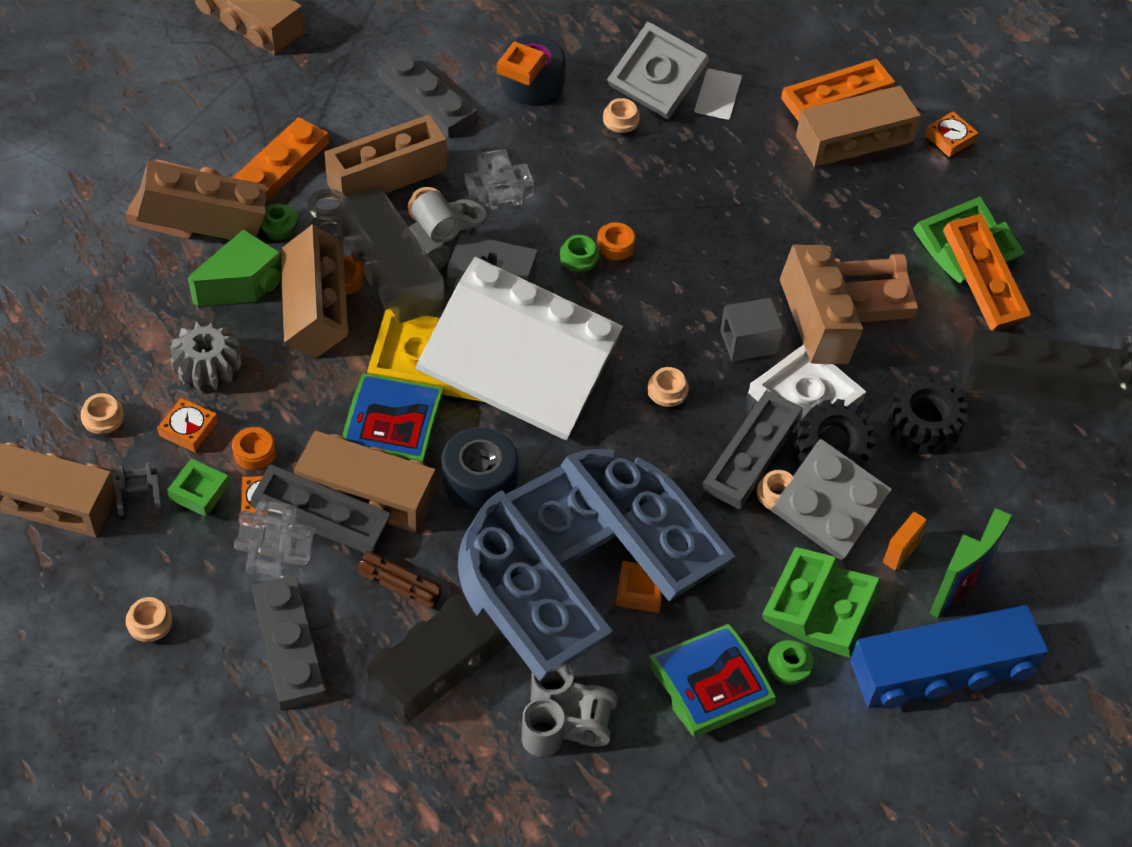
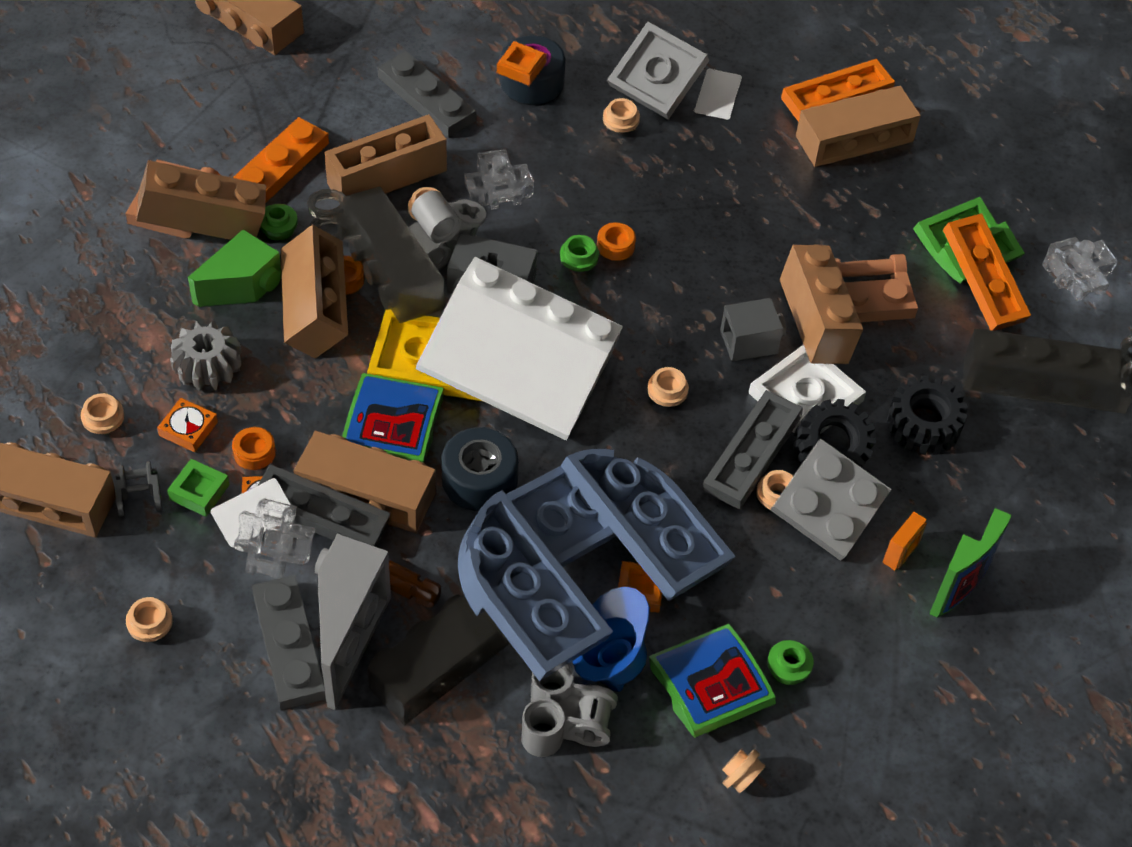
(228, 513): none -> white sticker
(351, 603): none -> light grey slope
(624, 652): none -> blue piece
(742, 770): none -> light nougat plate
(822, 602): bright green slope -> none
(948, 657): blue brick -> none
(951, 134): orange tile -> none
(1080, 256): none -> clear piece

